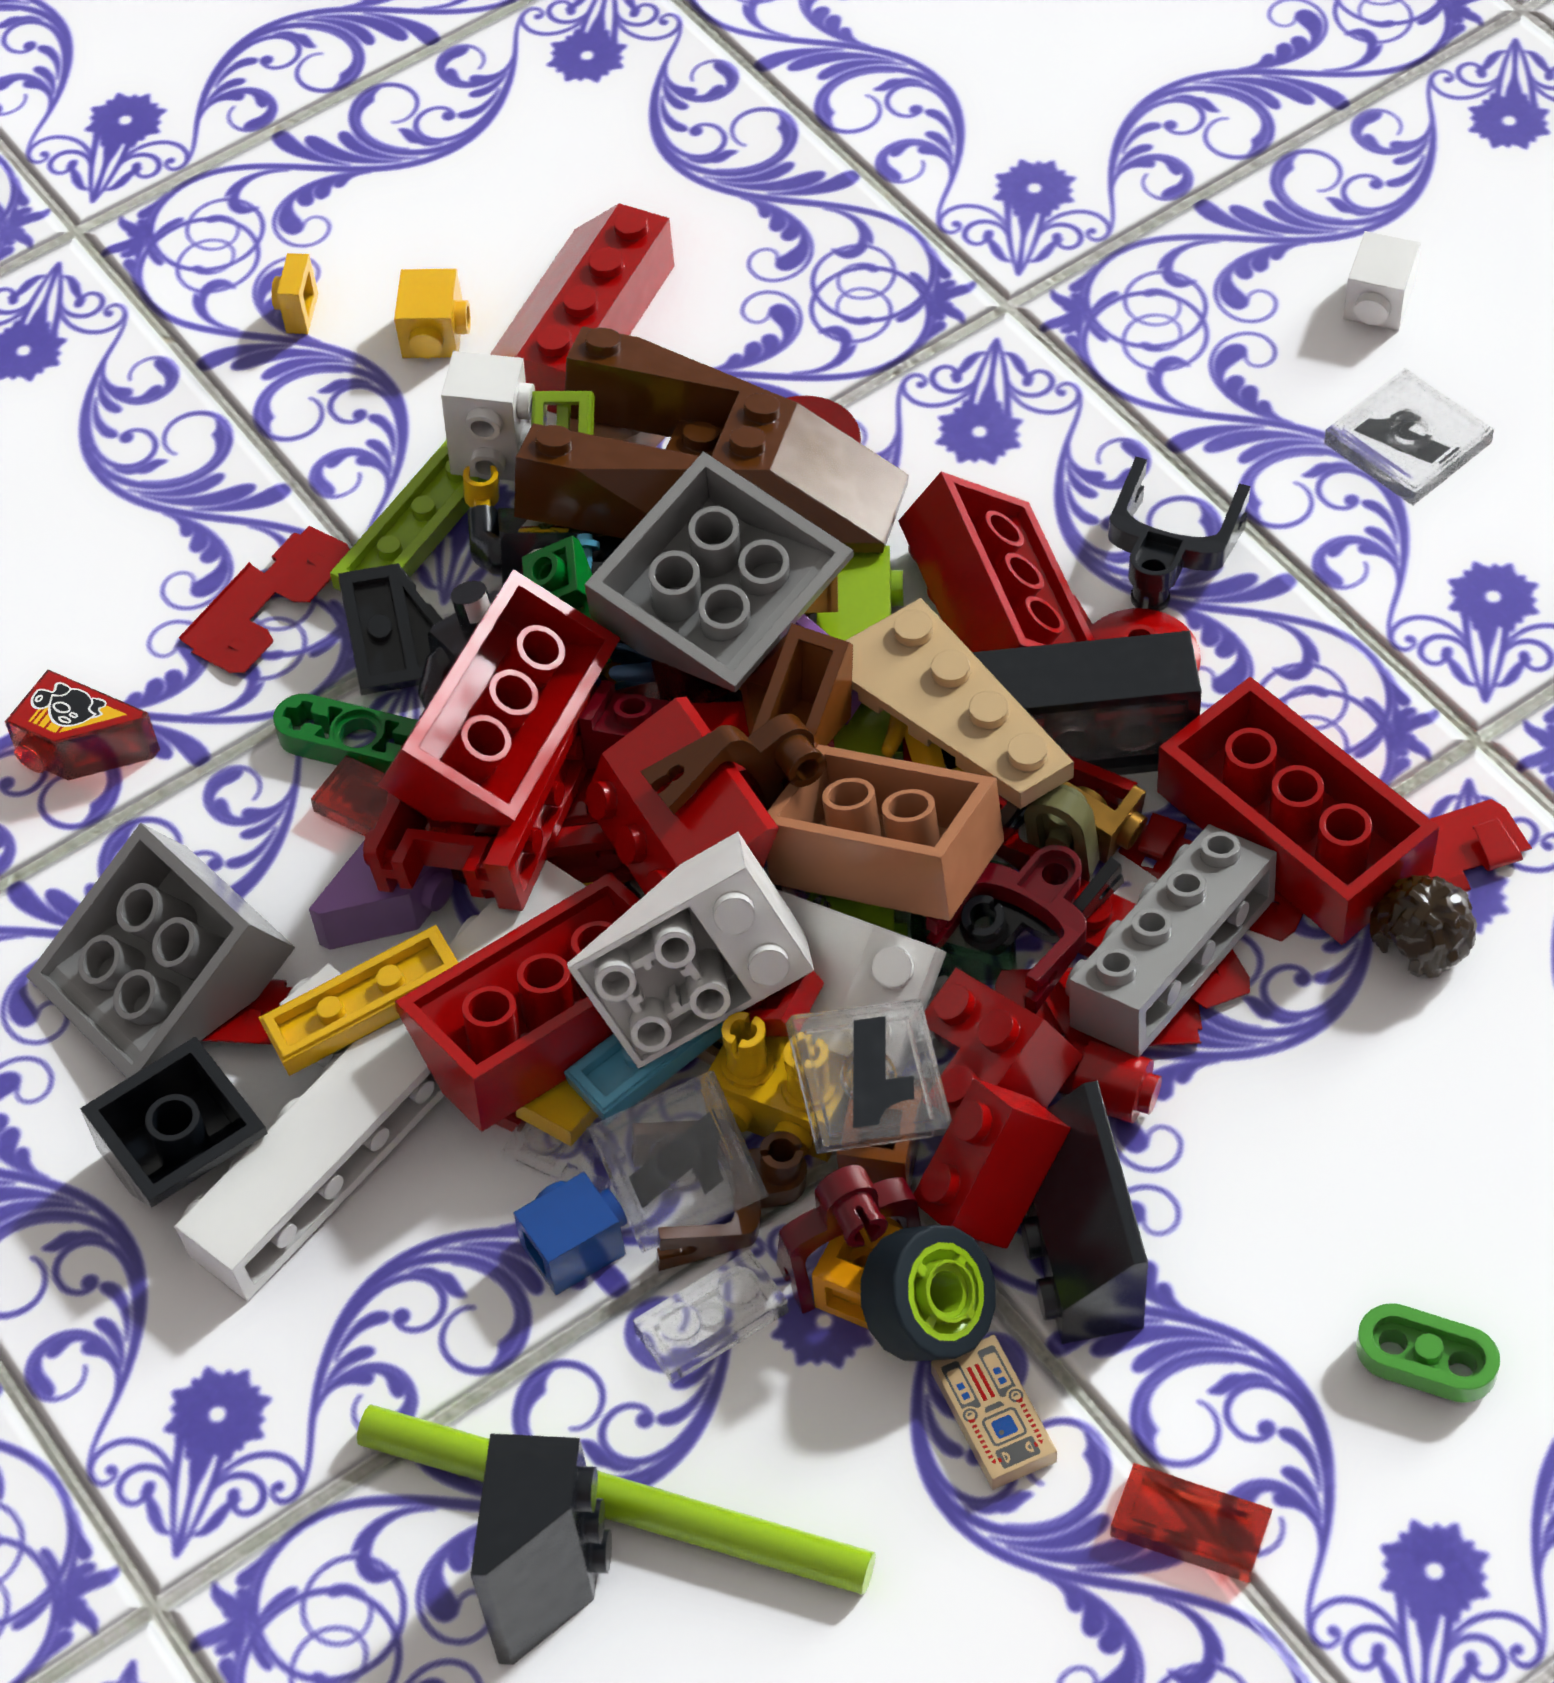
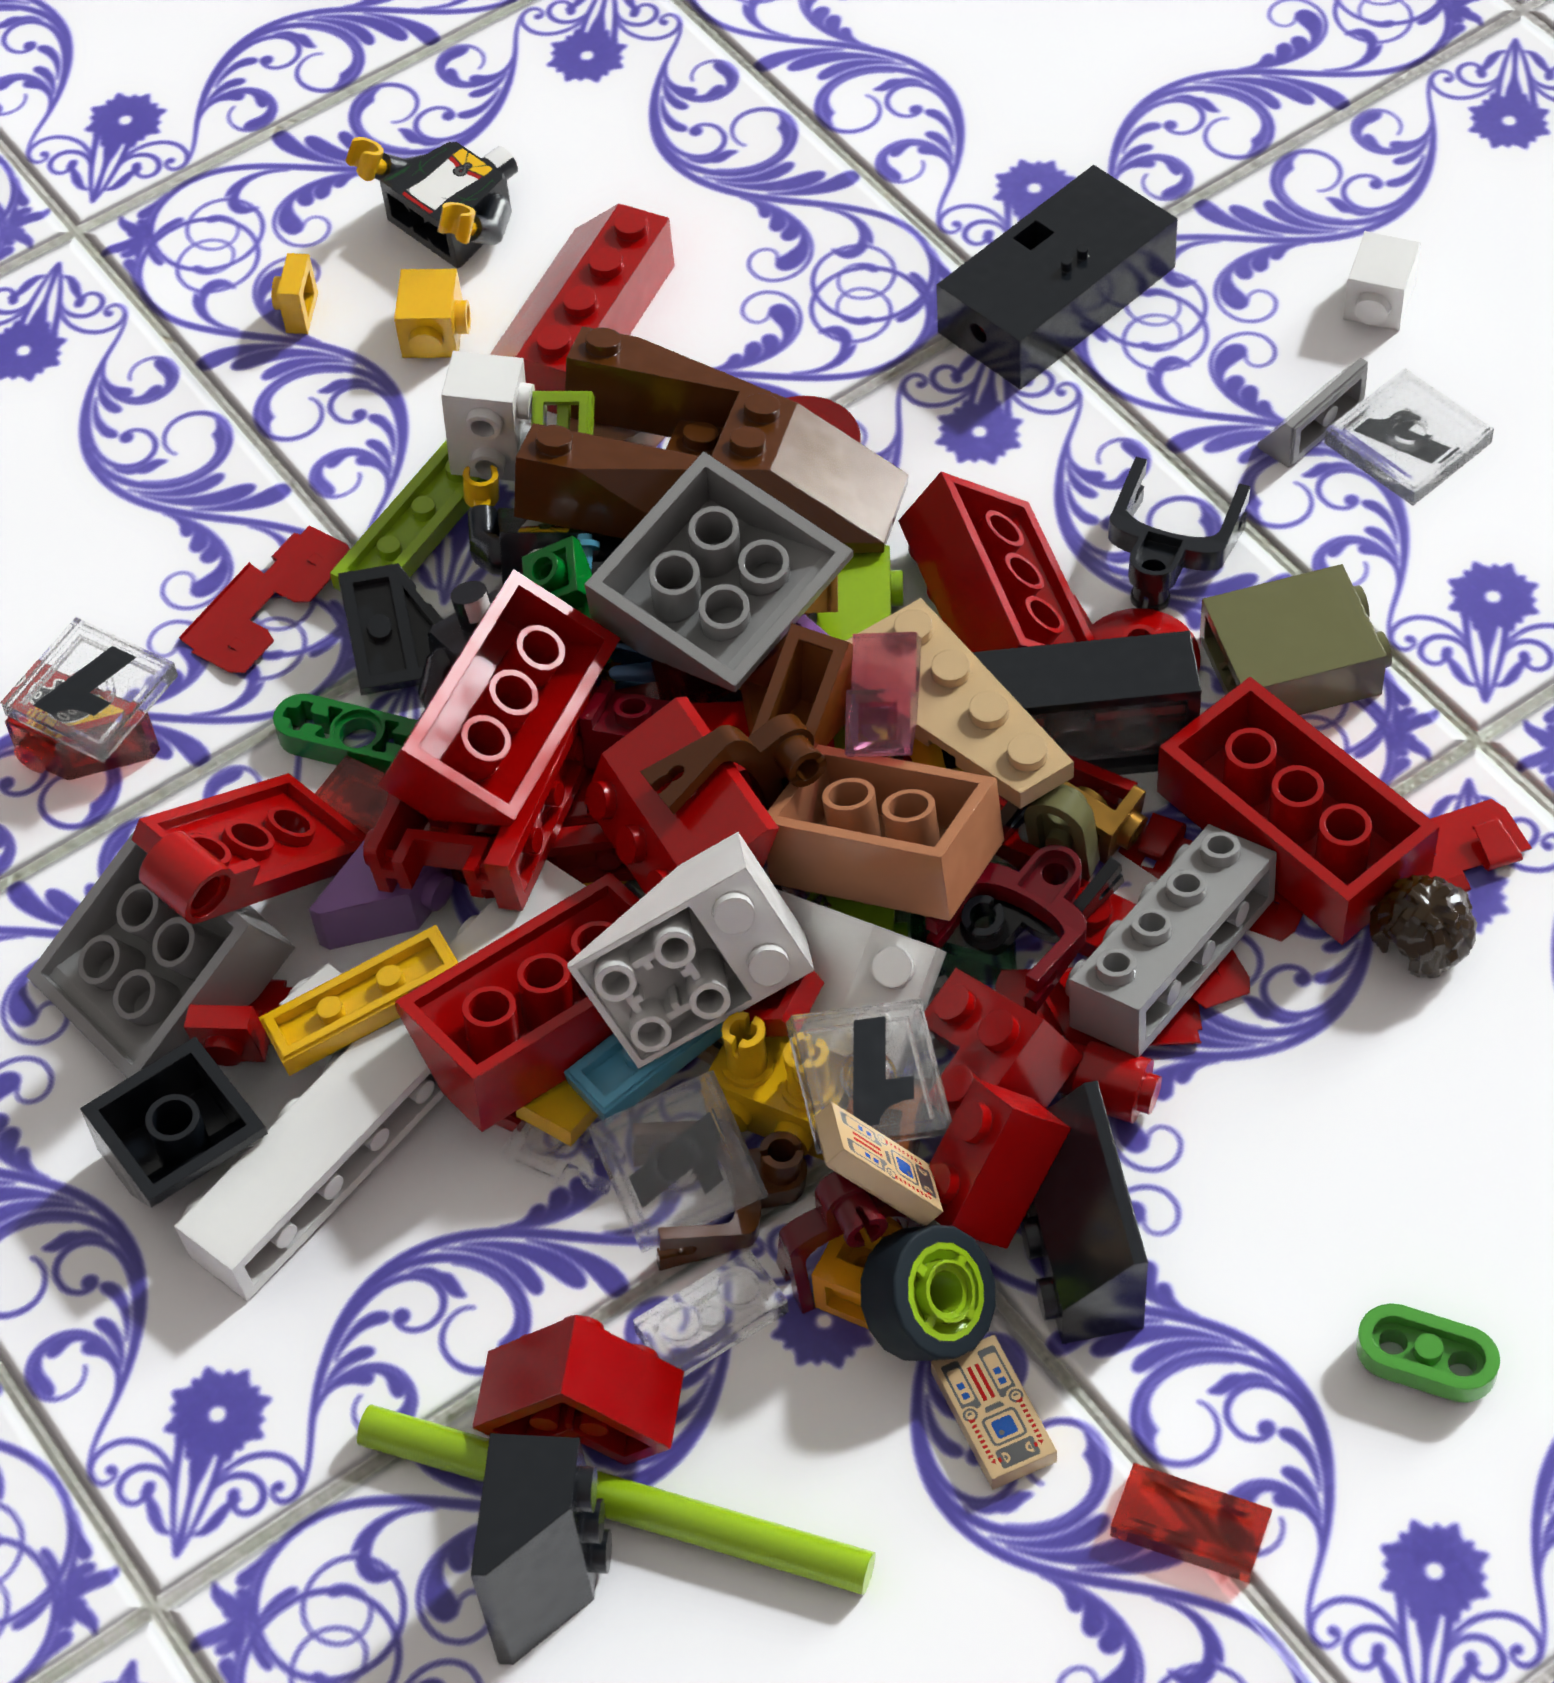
(89, 689): none -> clear tile
(228, 1033): none -> red plate
(242, 847): none -> red hinge
(442, 197): none -> torso
(571, 1231): blue brick -> none
(582, 1386): none -> red brick
(877, 1164): none -> tan tile
(883, 694): none -> clear pink slope
(1056, 276): none -> black brick
(1298, 639): none -> olive brick
(1308, 422): none -> light grey slope

